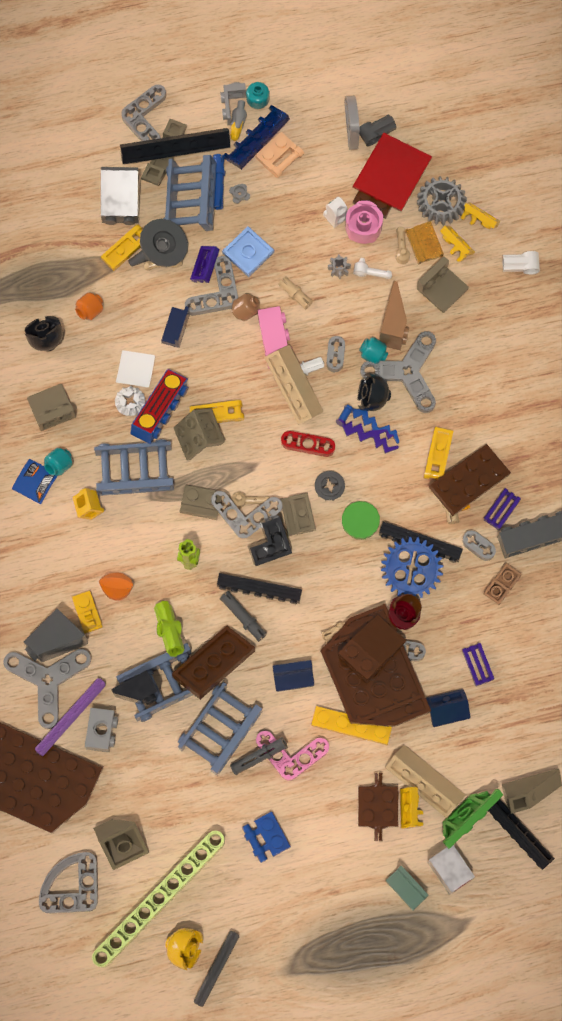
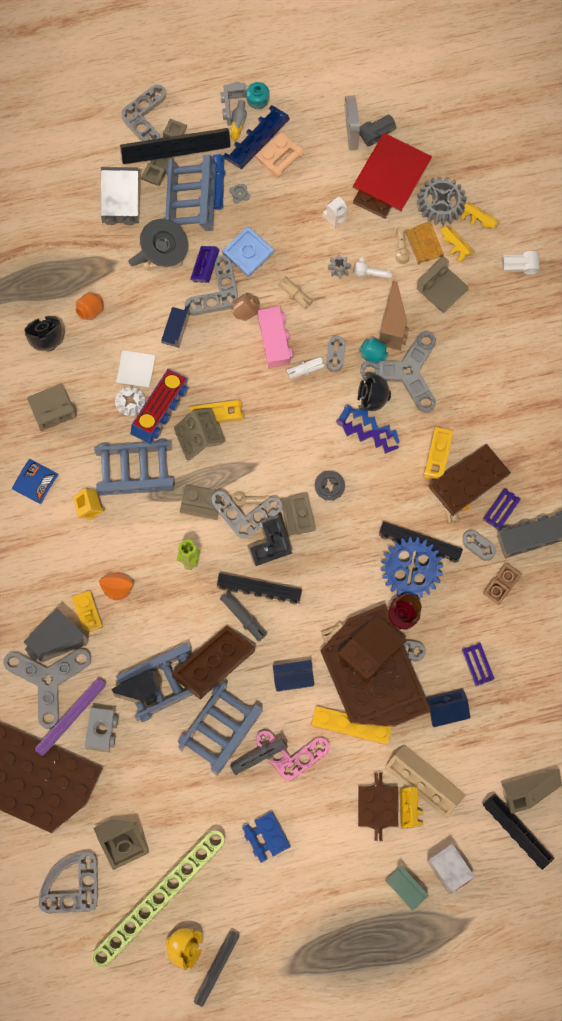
(58, 461): teal head -> none
(123, 248): yellow plate -> none
(169, 629): lime piece -> none
(293, 384): tan panel -> none
(322, 442): red beam -> none
(360, 520): bright green tile -> none
(364, 232): bright pink brick -> none
(467, 814): bright green wing -> none

